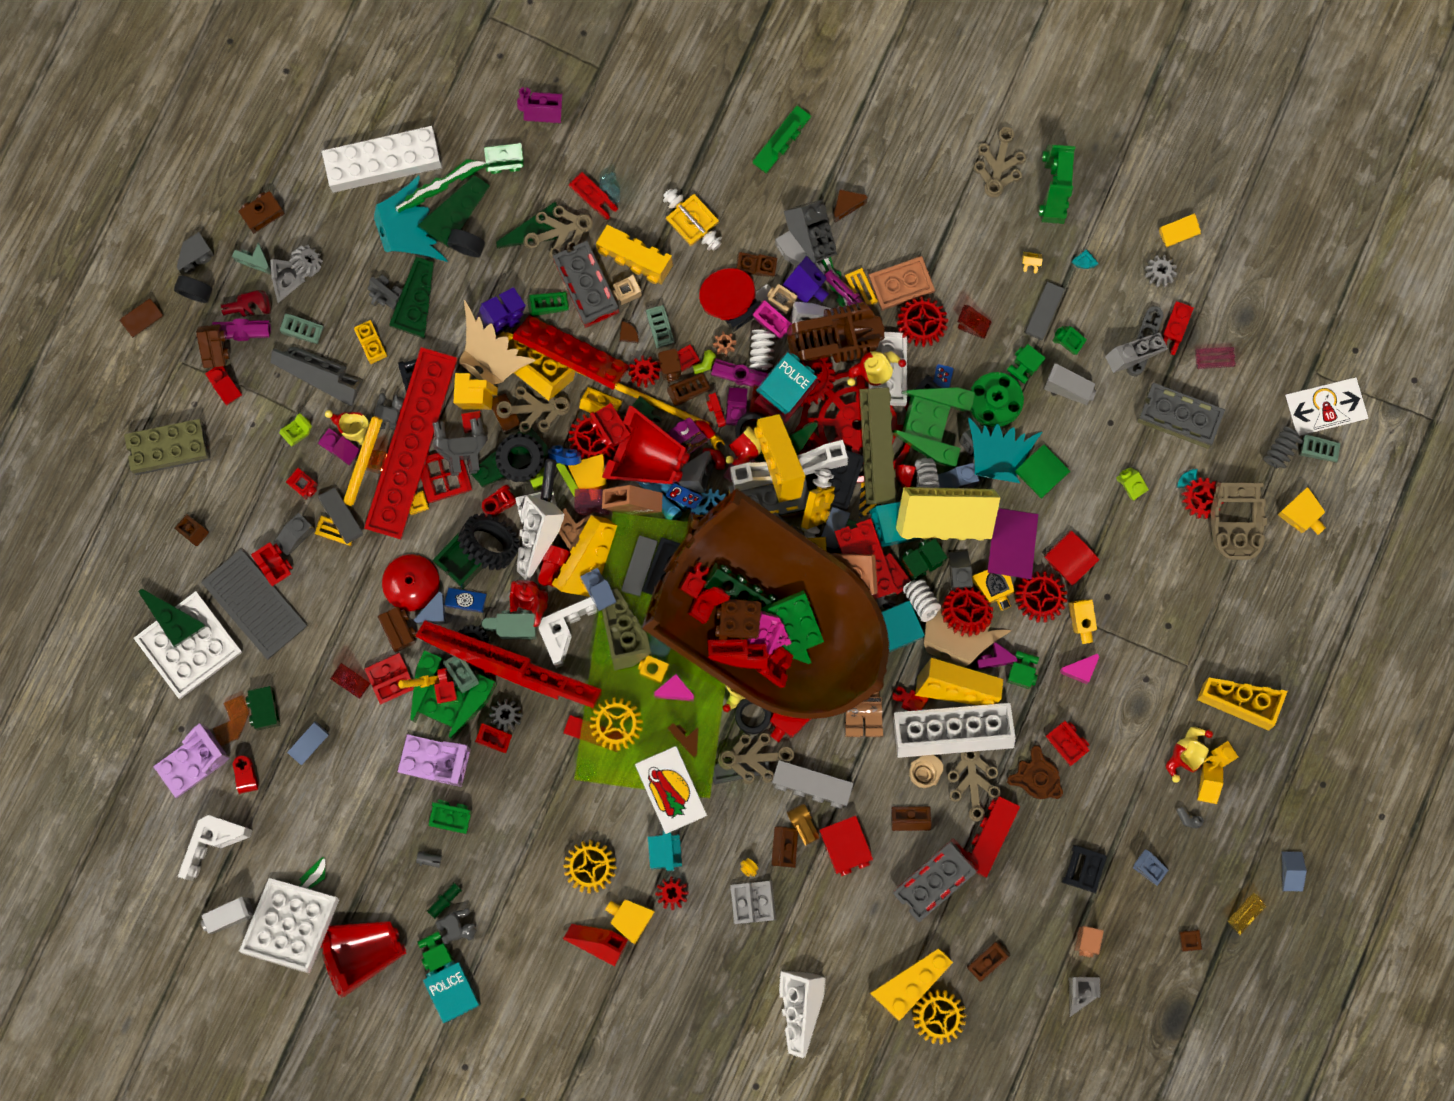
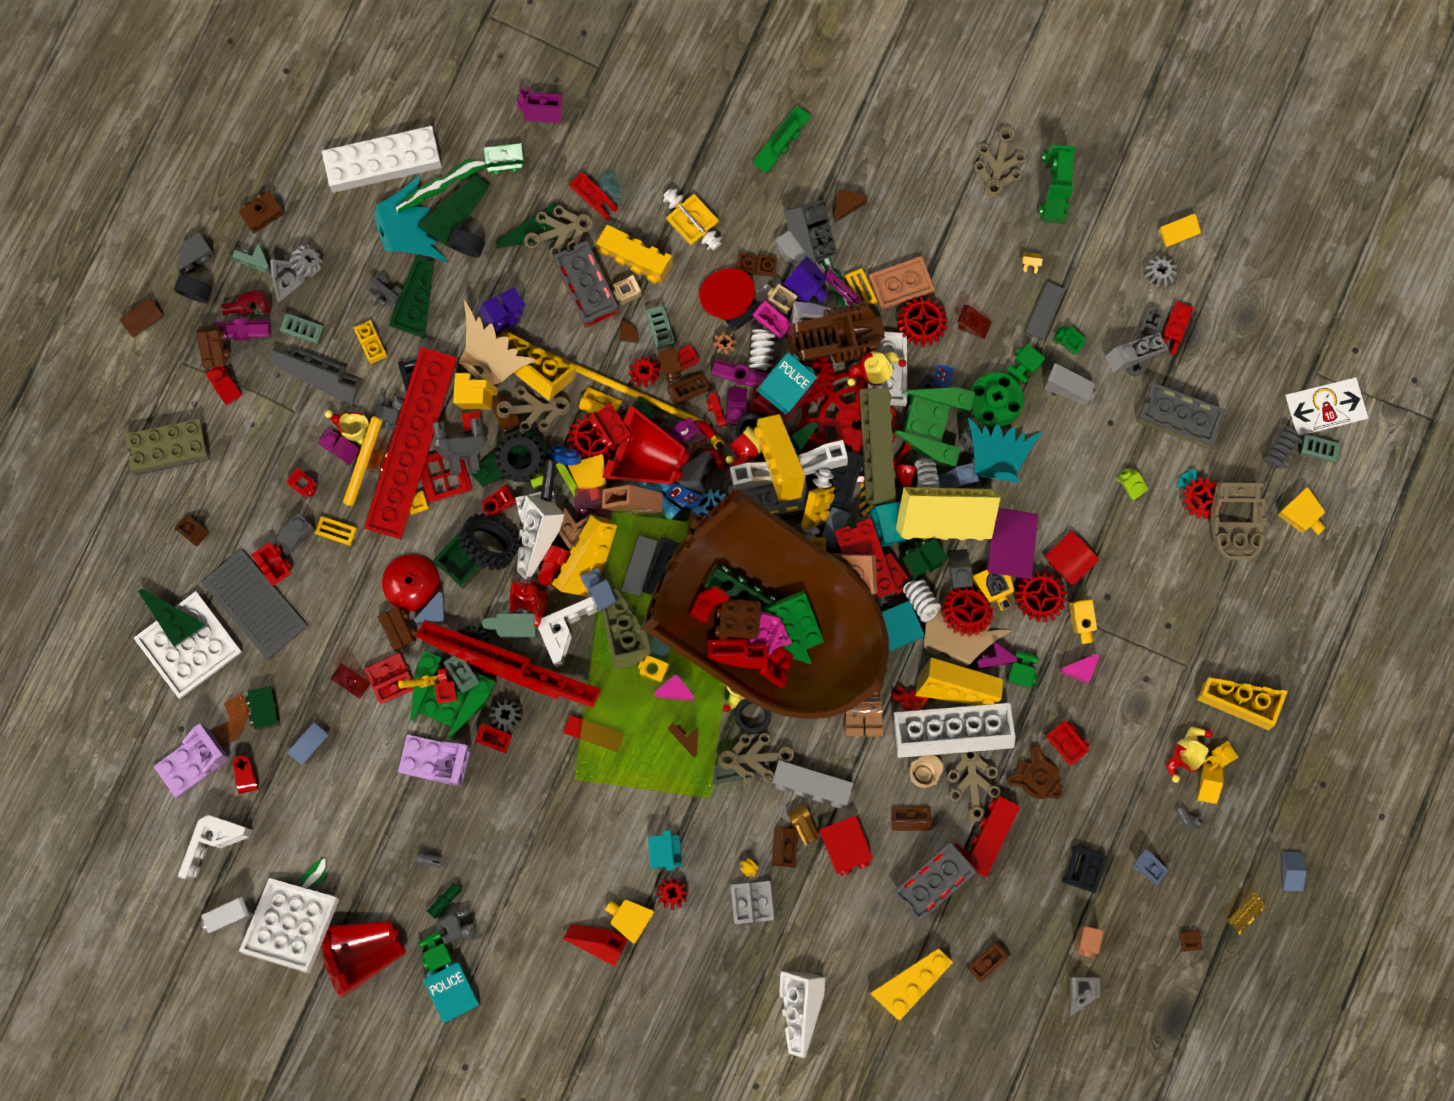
(296, 430): lime bracket -> none
(340, 515): dark grey tile -> none
(449, 817): green bracket -> none
(465, 600): blue slope -> none
(548, 309): green slope -> none
(571, 352): red plate -> none
(585, 850): yellow gear -> none
(623, 718): yellow gear -> none
(670, 790): sticker -> none
(692, 582): red plate -> none
(707, 363): lime arm -> none
(786, 725): red torso -> none
(923, 1023): yellow gear -> none
(1042, 471): green slope -> none
(1085, 261): teal tile -> none
(1231, 356): clear pink tile -> none

